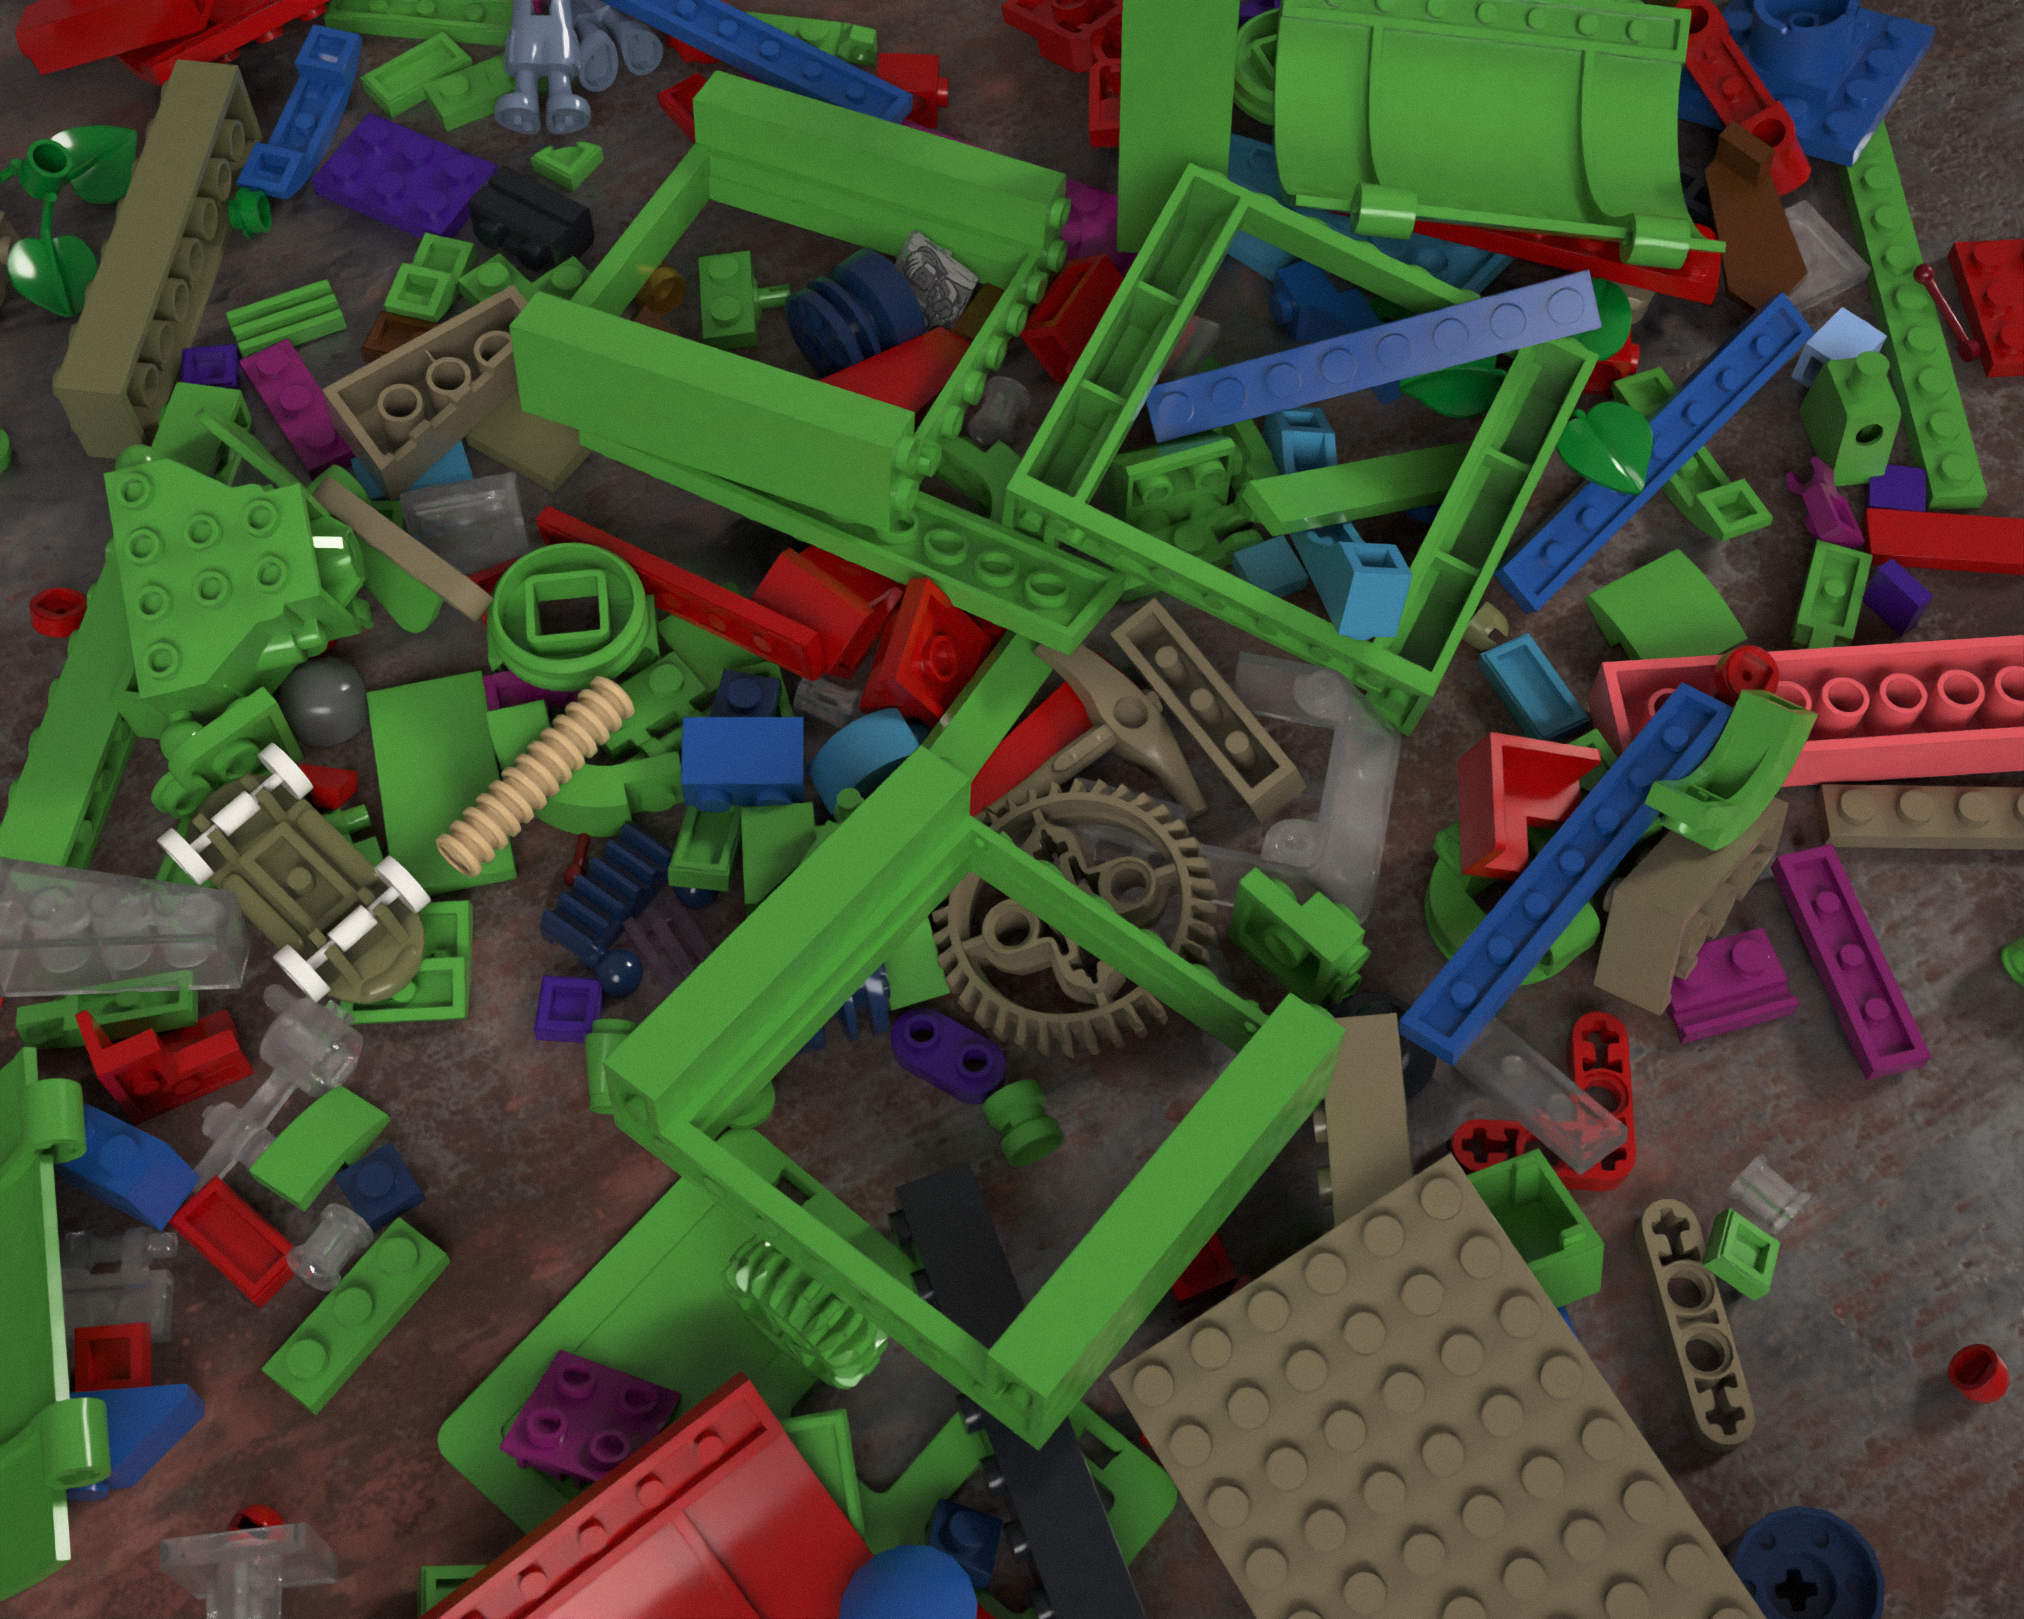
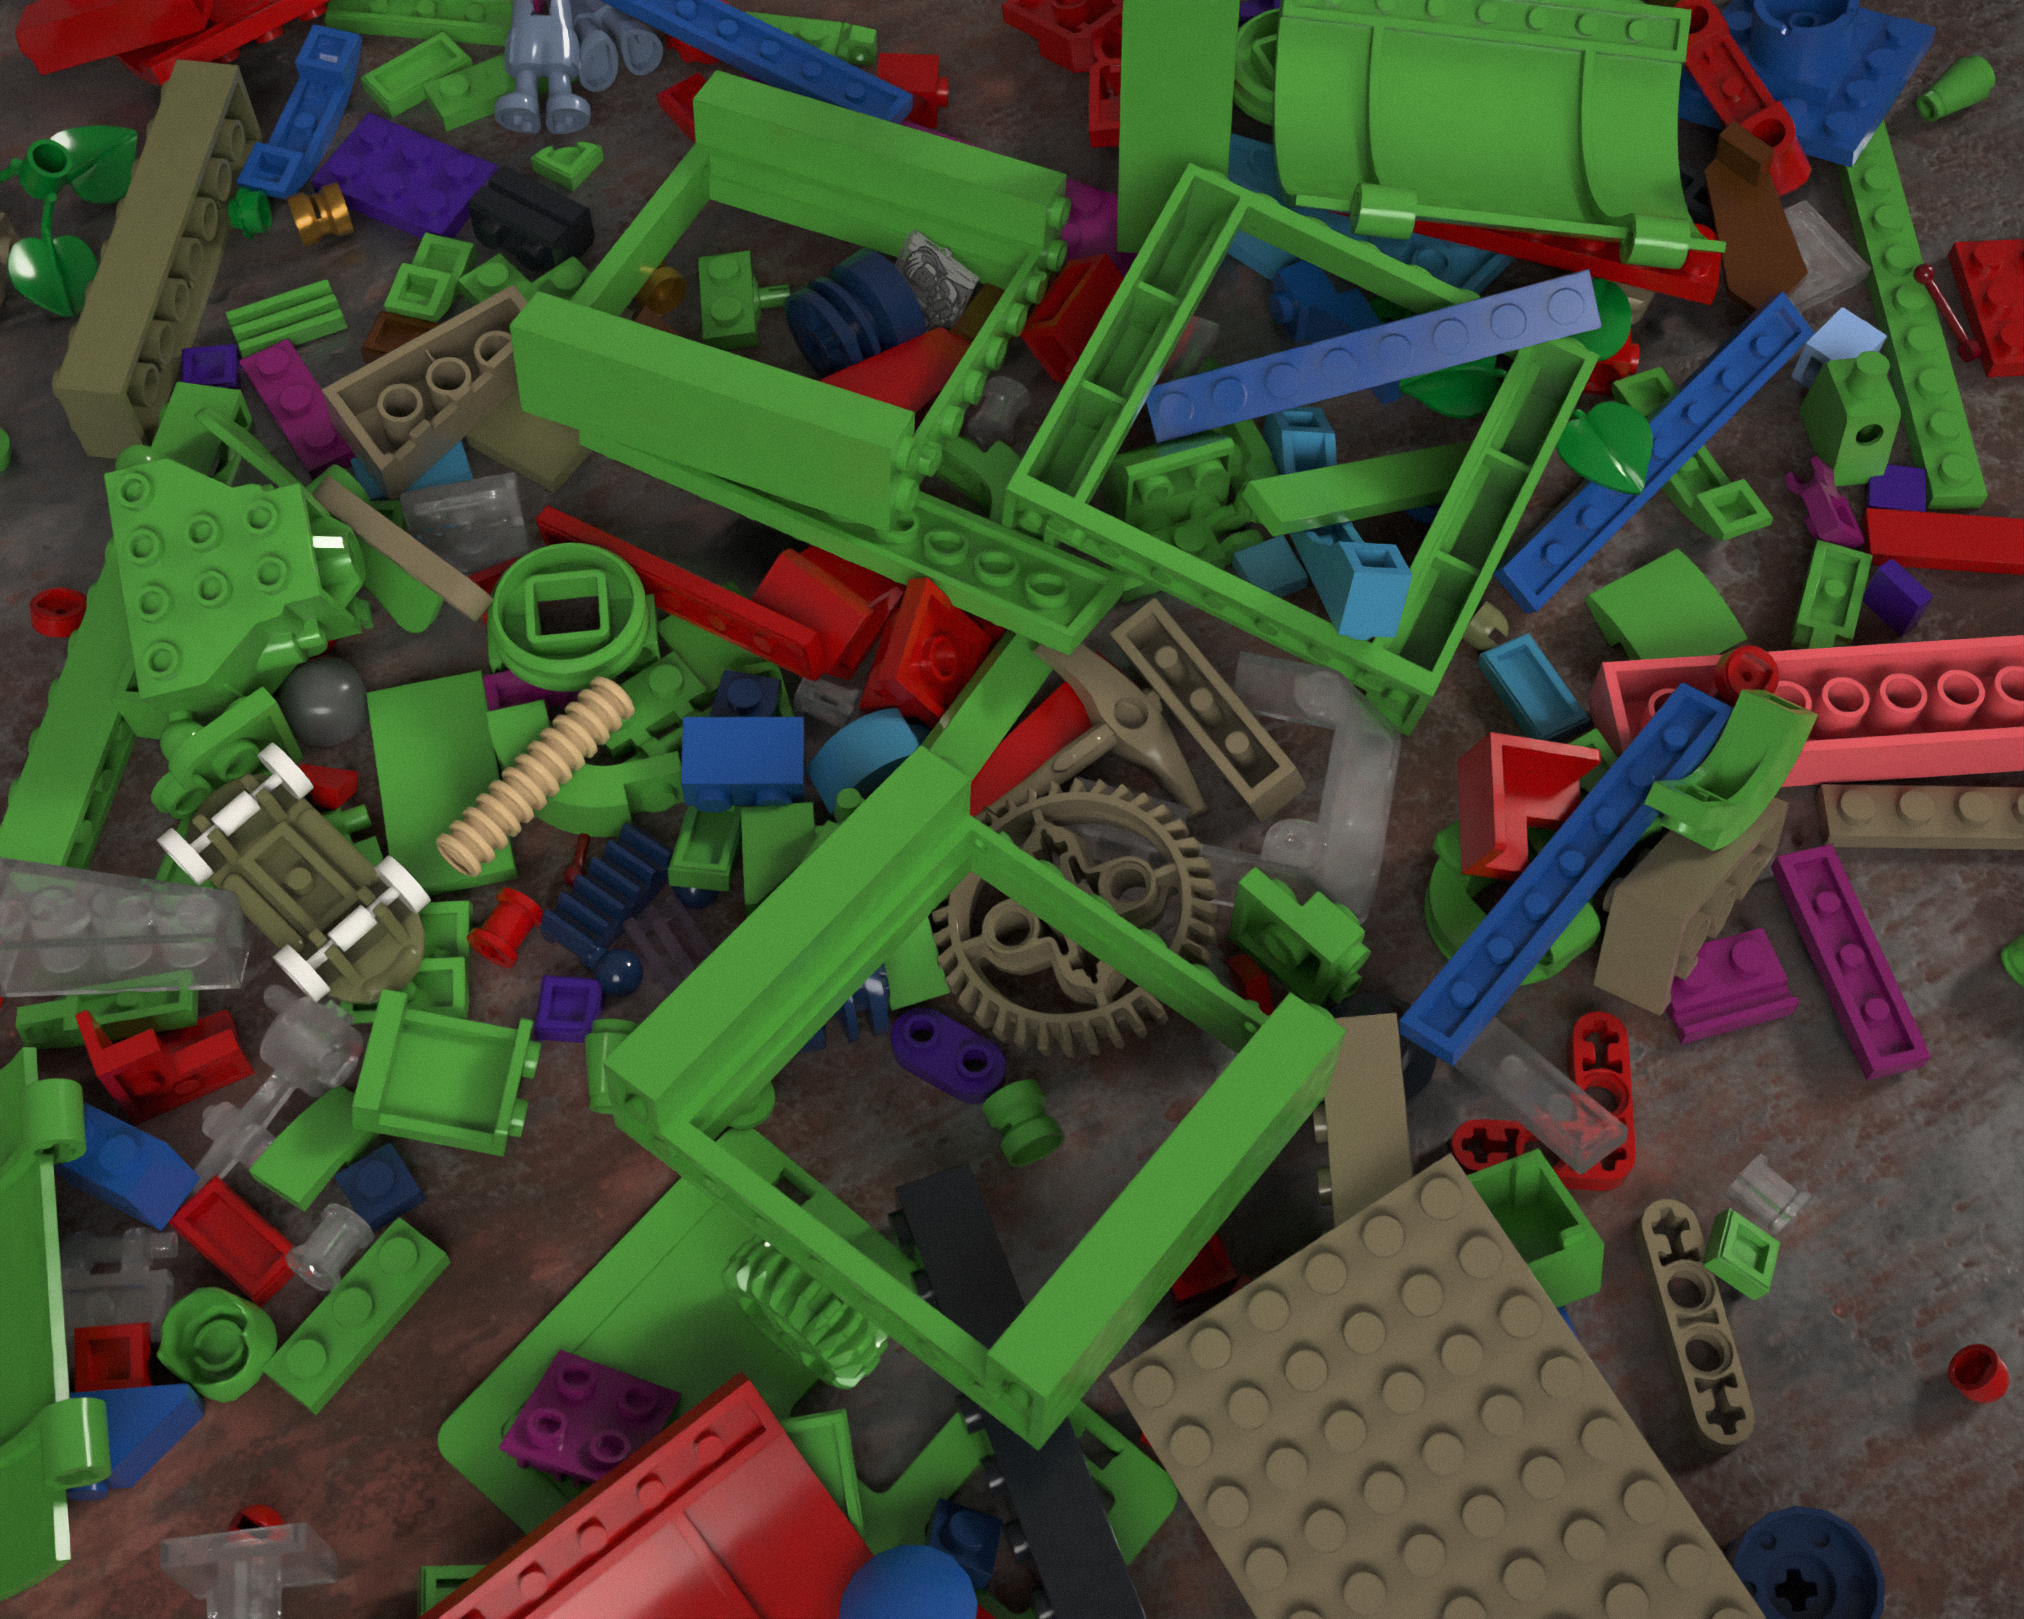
(217, 1342): none -> bright green hair
(332, 209): none -> pearl gold wheel
(443, 1078): none -> bright green panel
(506, 927): none -> red bush
(1251, 982): none -> red tile
(1960, 86): none -> bright green cone

